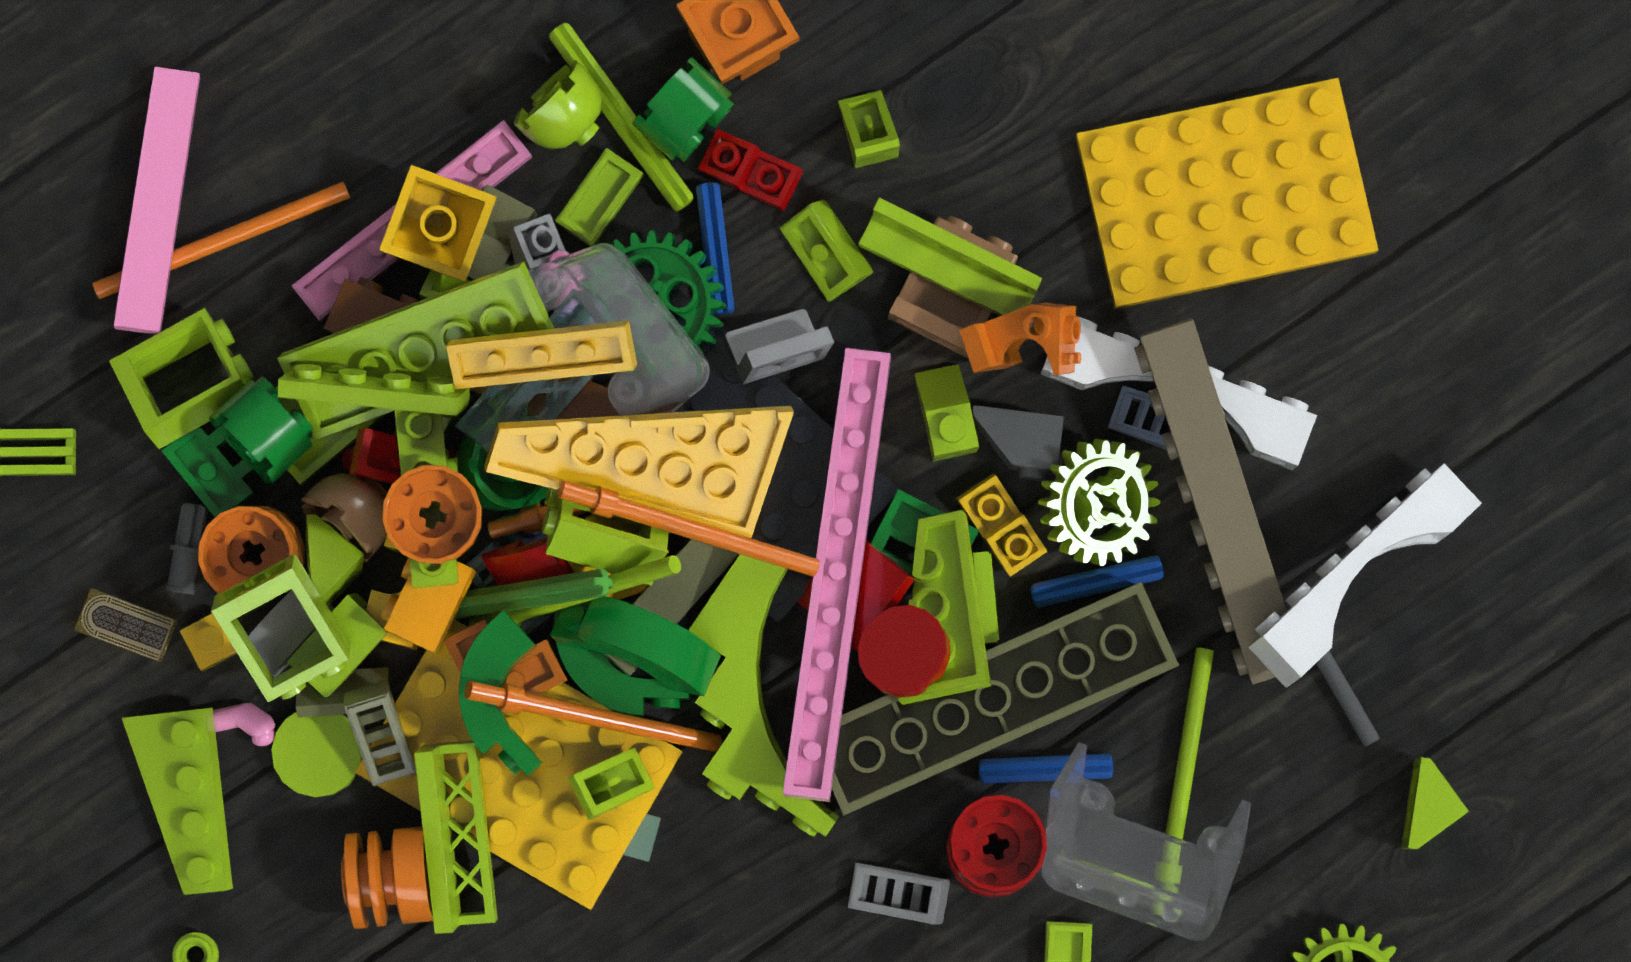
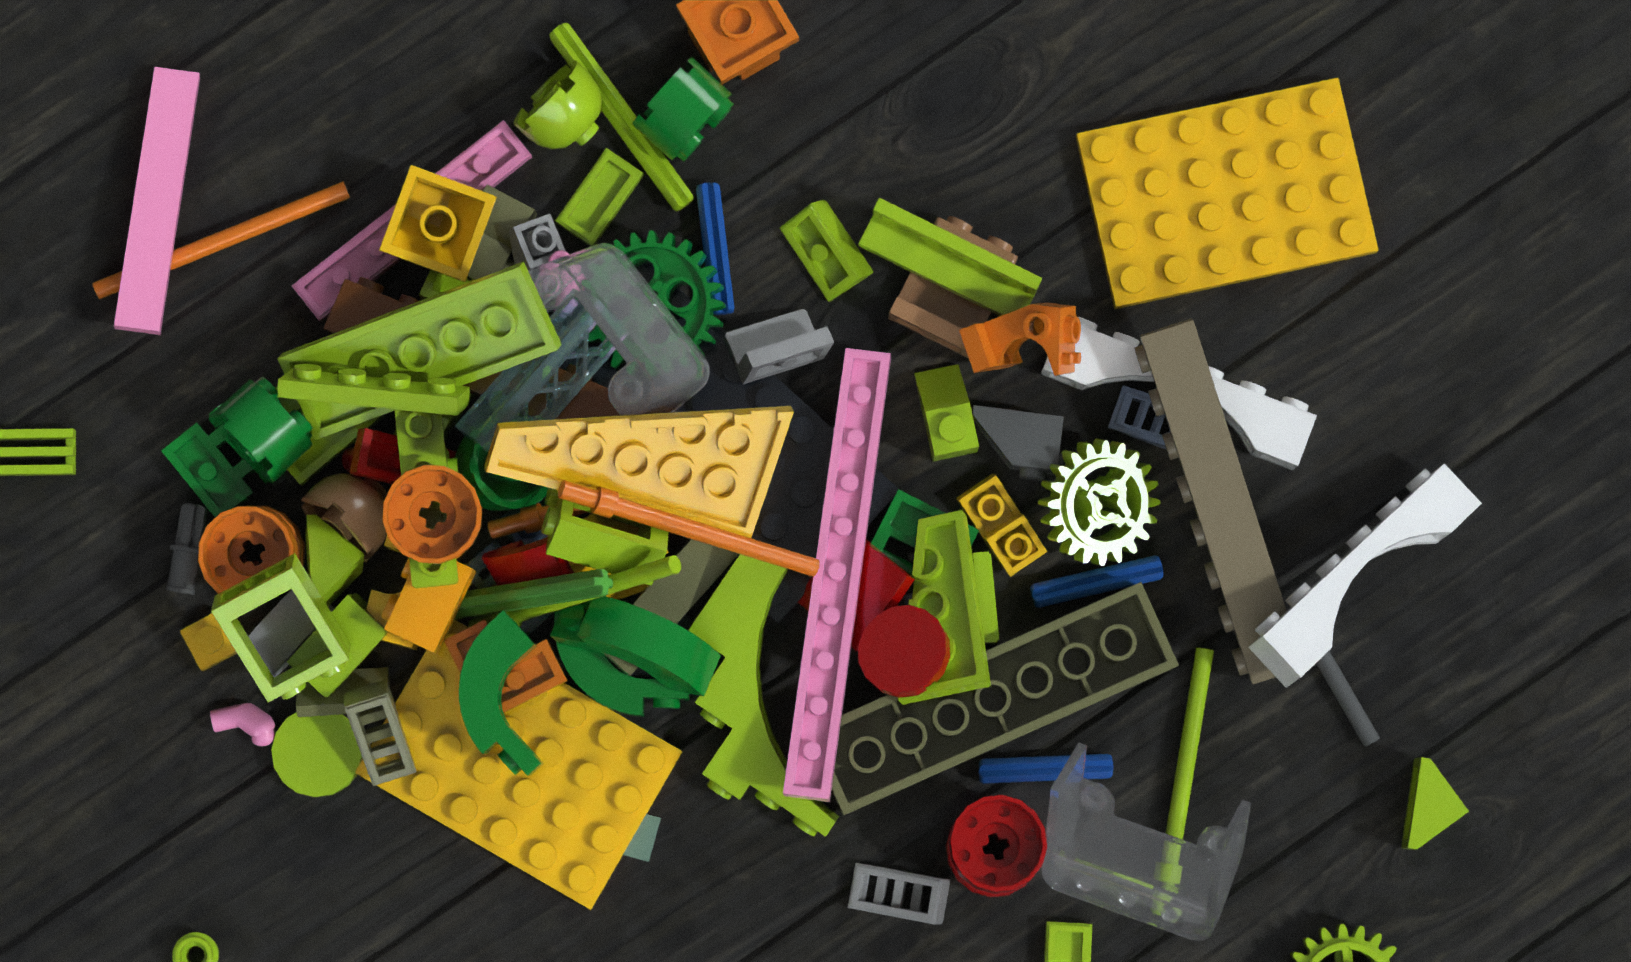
(125, 625): tile -> none
(166, 349): lime window -> none
(184, 786): lime wing -> none
(386, 878): orange wheel -> none
(438, 837): lime fence -> none
(514, 700): orange bar -> none
(541, 355): yellow plate -> none
(611, 783): lime slope -> none
(750, 170): red slope -> none
(869, 129): lime slope -> none

